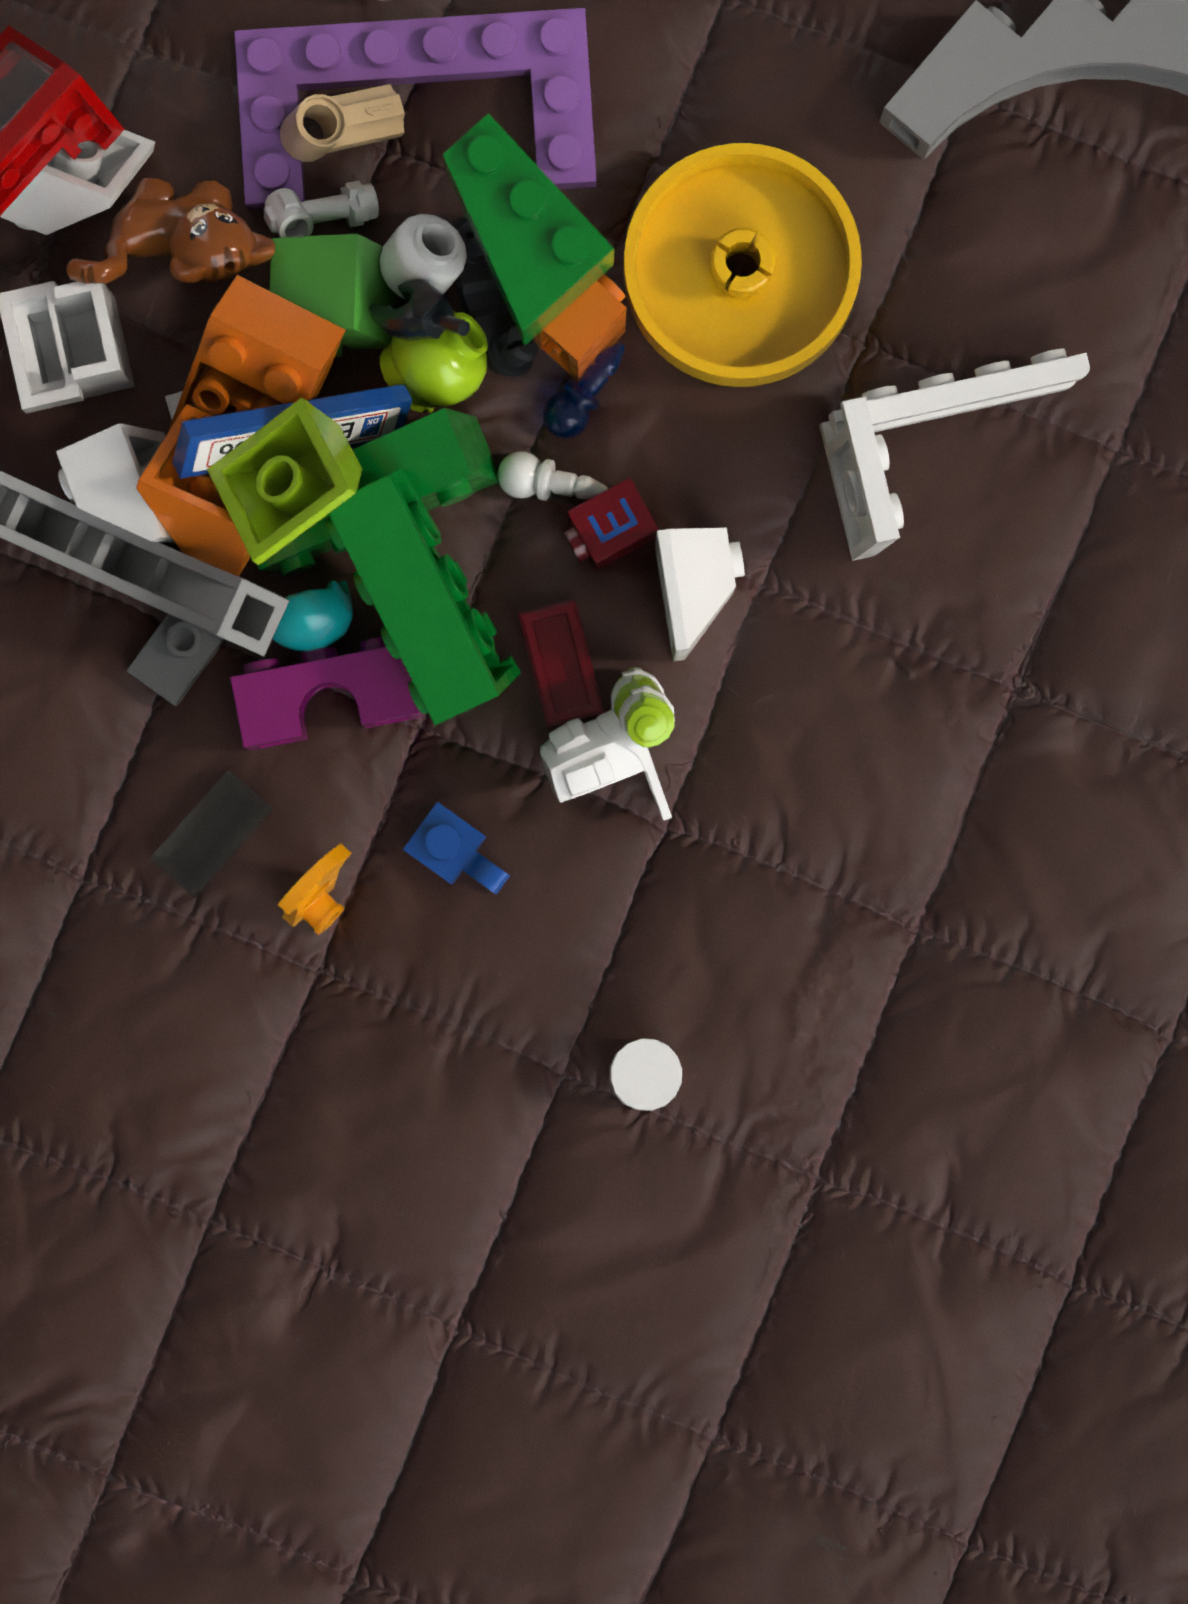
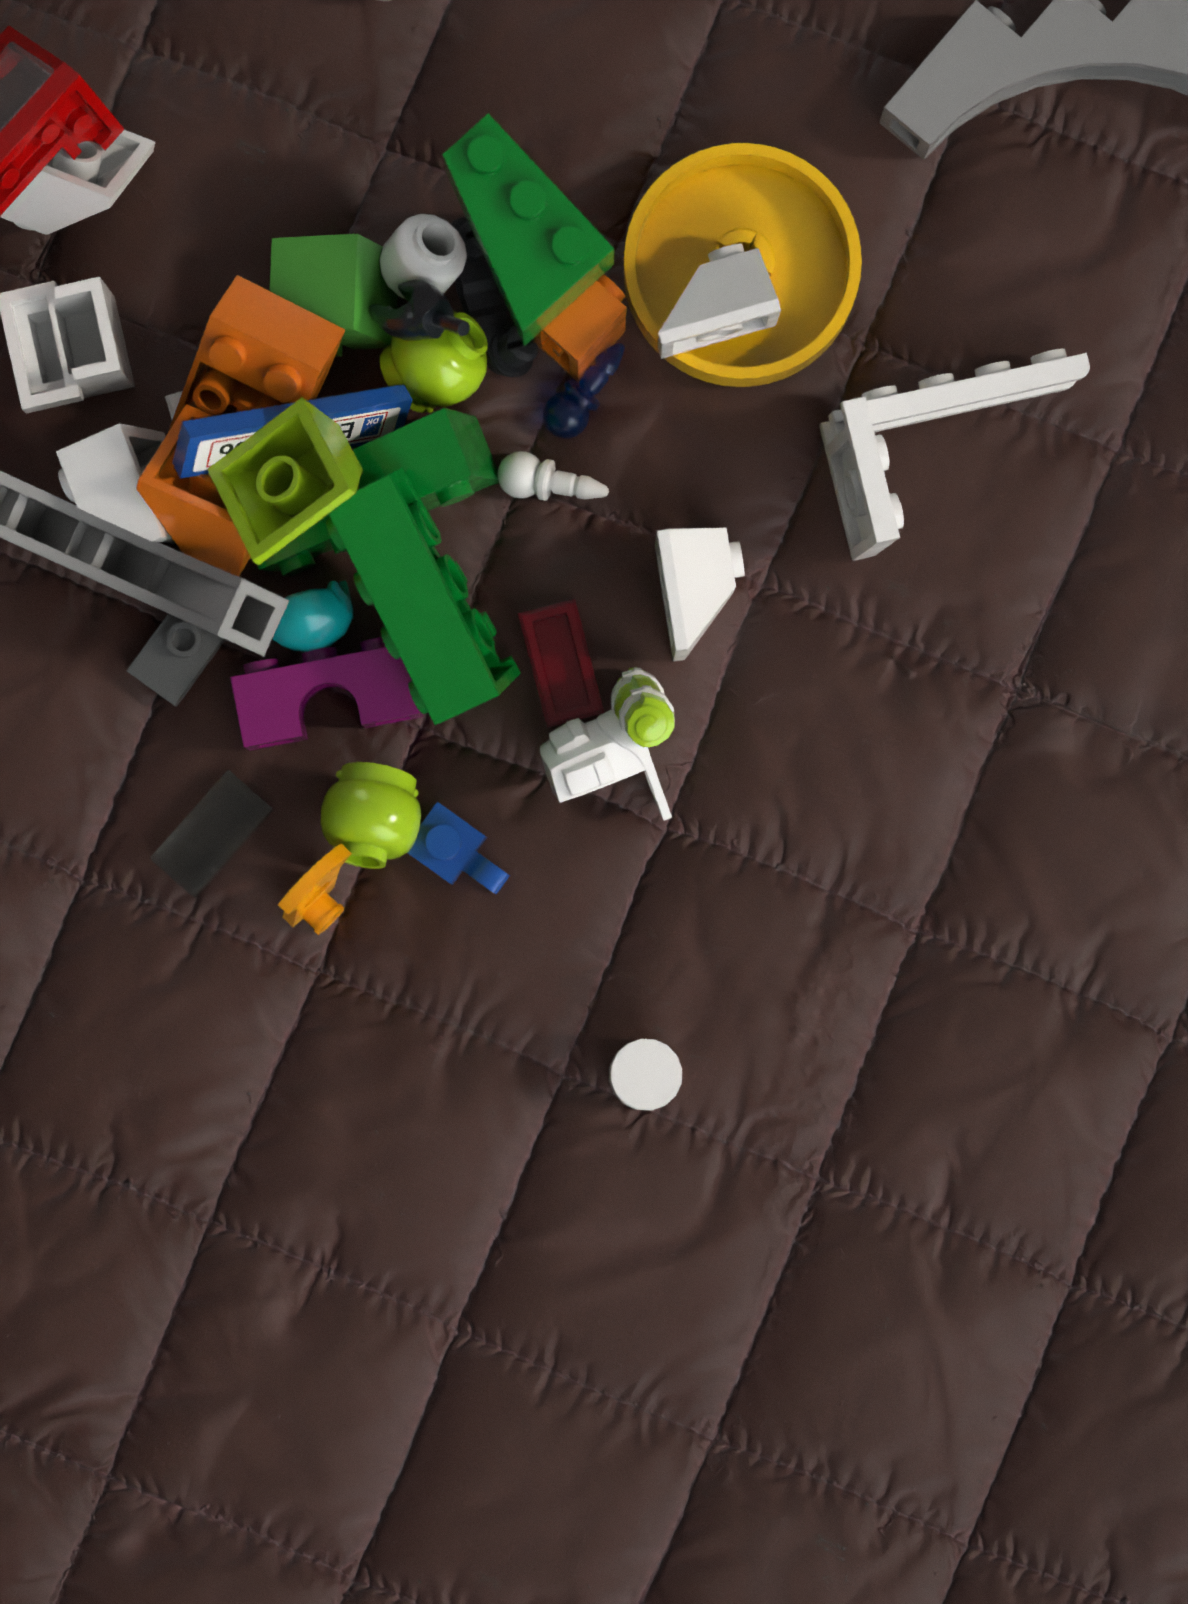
(195, 230): dark orange animal -> none
(294, 218): white bar -> none
(346, 122): tan piece -> none
(371, 813): none -> lime piece
(537, 44): medium lavender plate -> none
(610, 525): dark red brick -> none
(721, 302): none -> white slope

